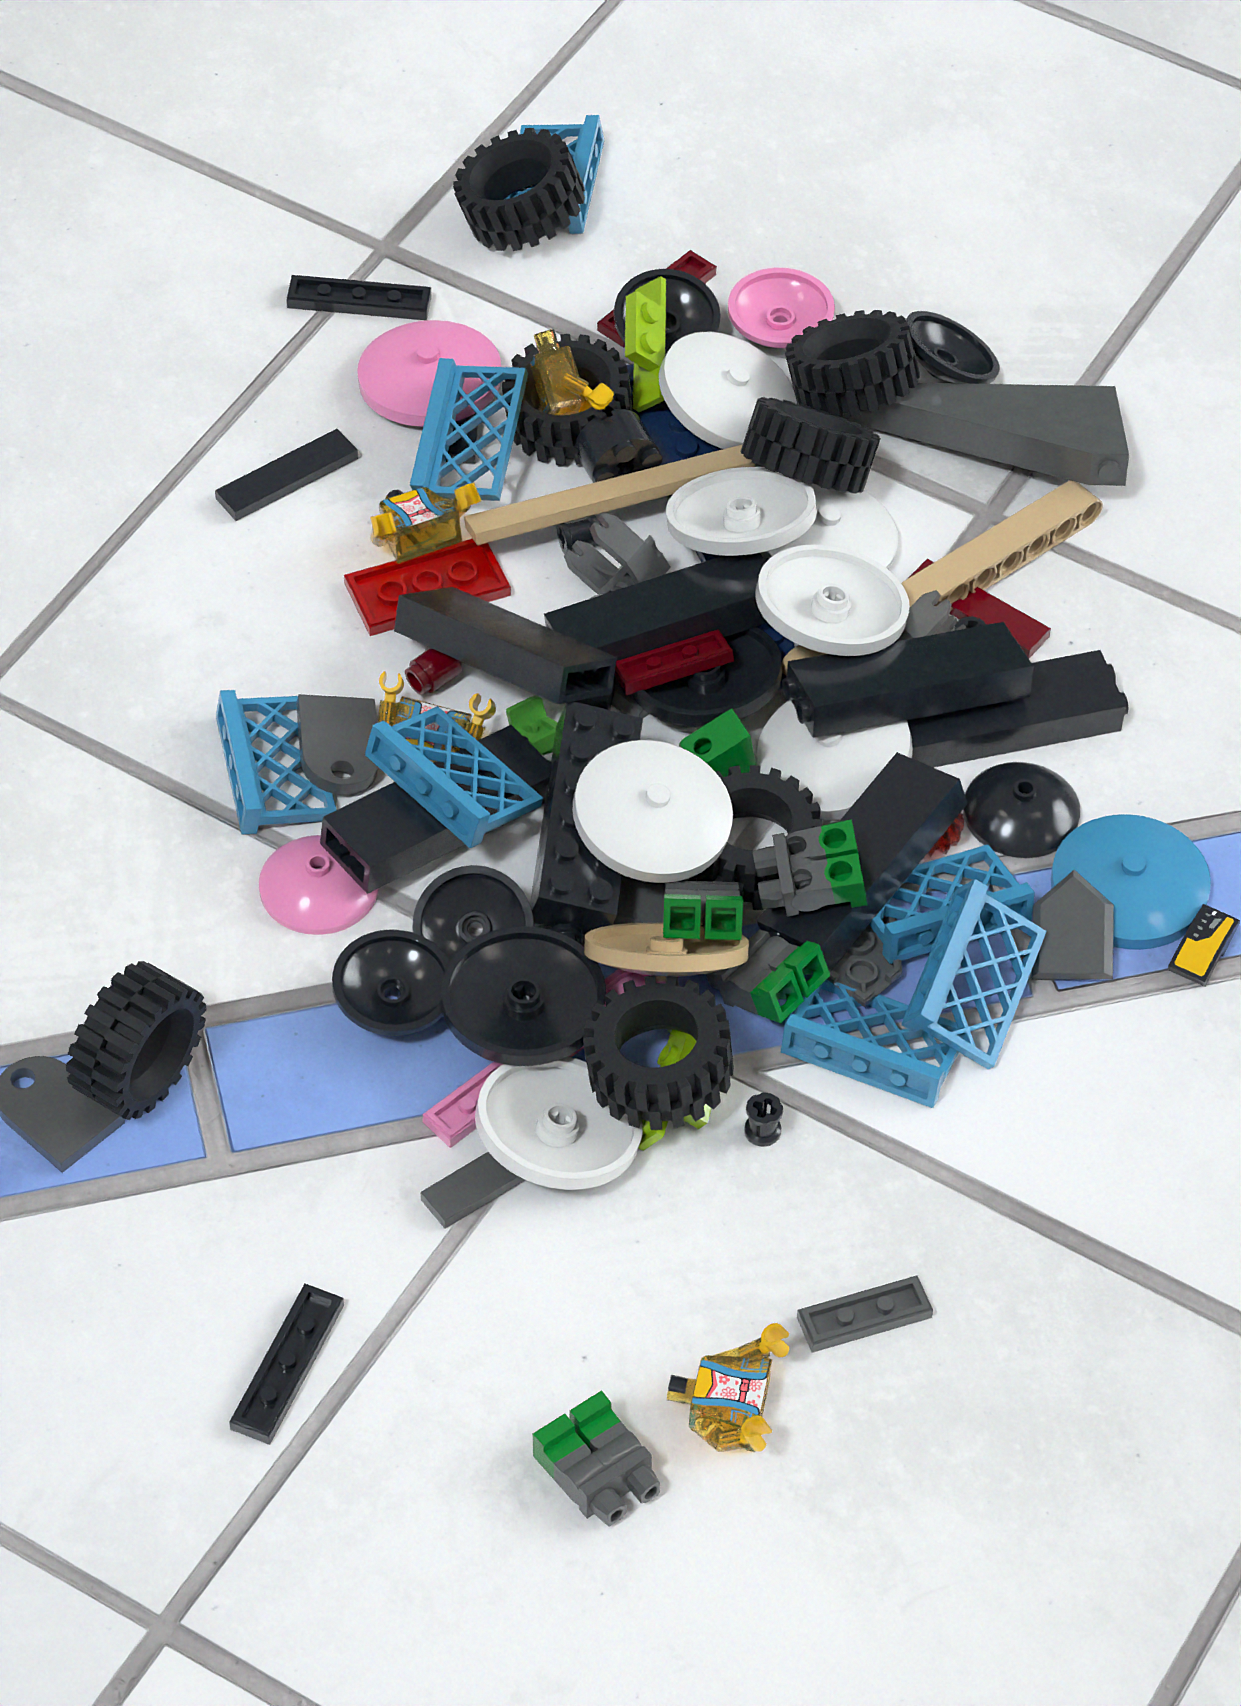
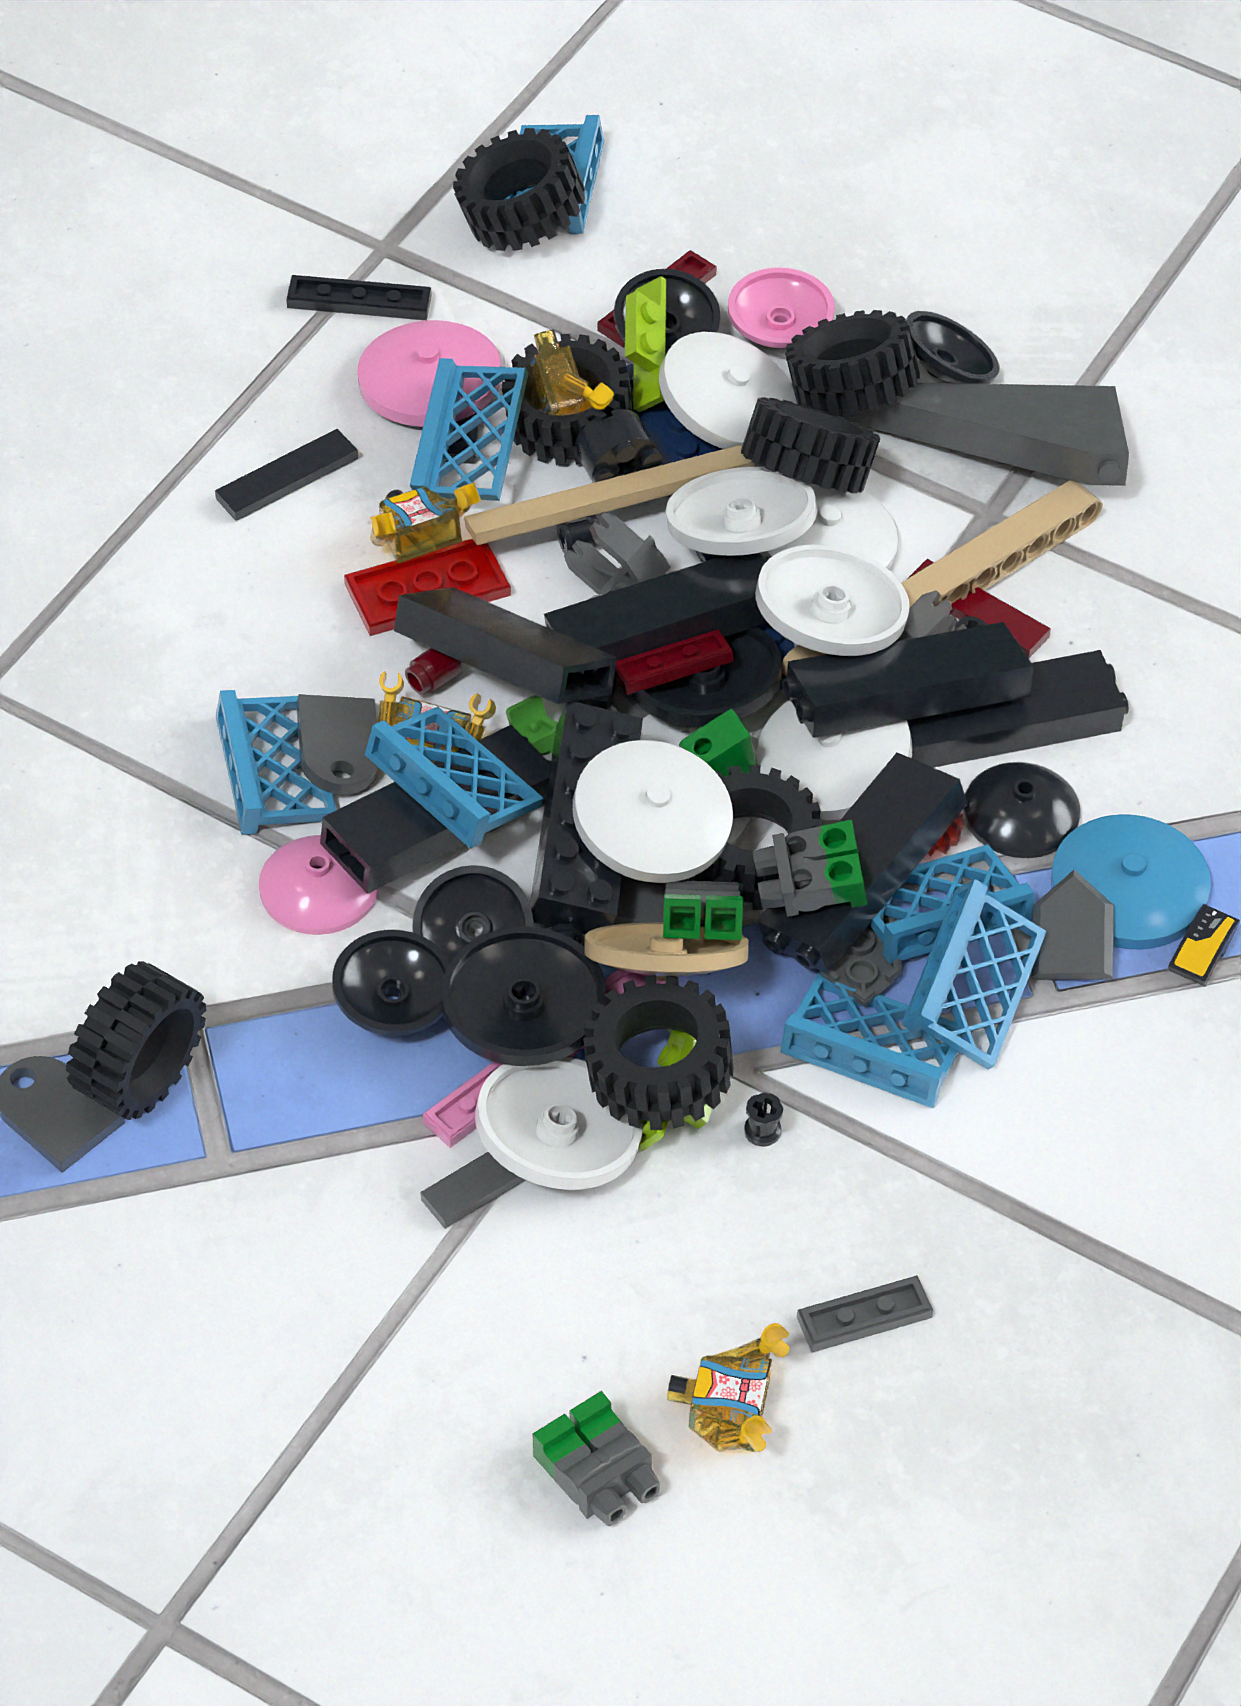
(286, 1364): black tile -> none
(772, 973): hips -> none

